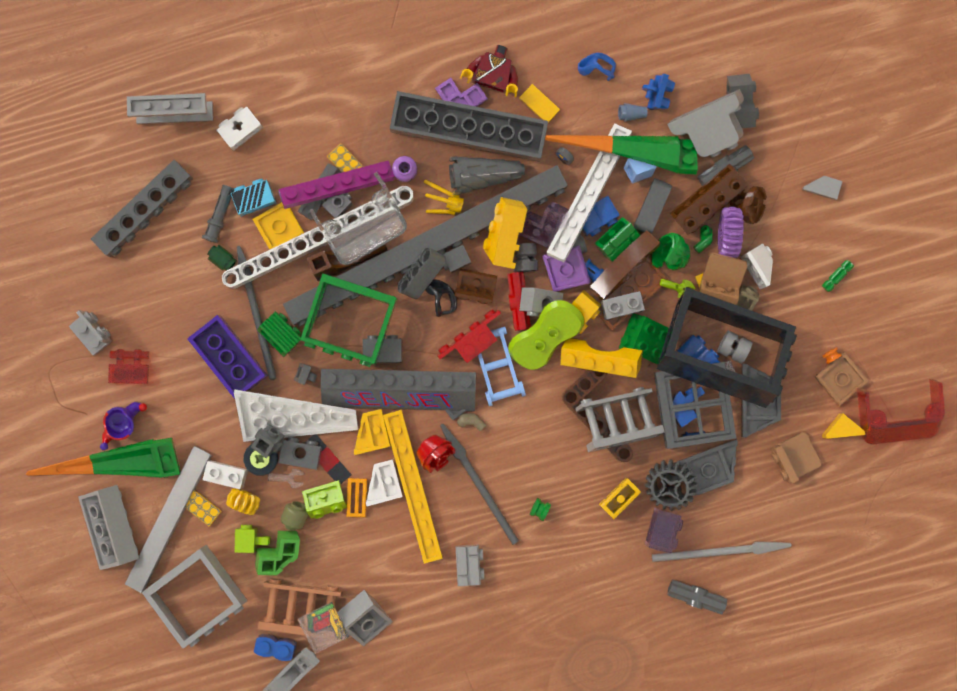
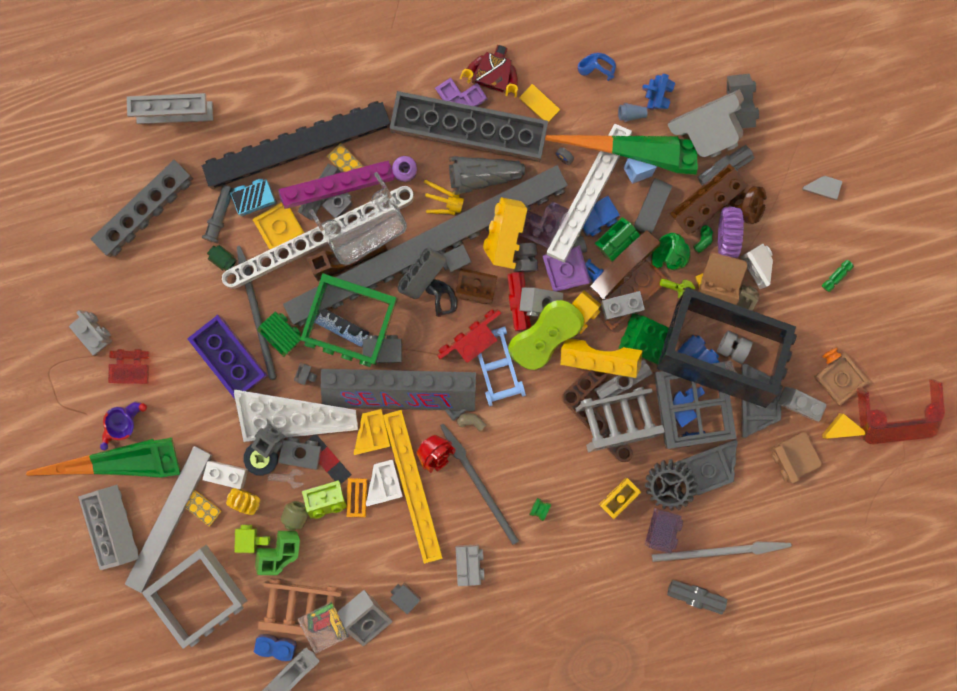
(232, 135): white brick -> none
(295, 145): none -> black brick
(342, 327): none -> sticker
(404, 597): none -> dark grey brick
(612, 387): none -> light grey piece
(802, 404): none -> light grey brick

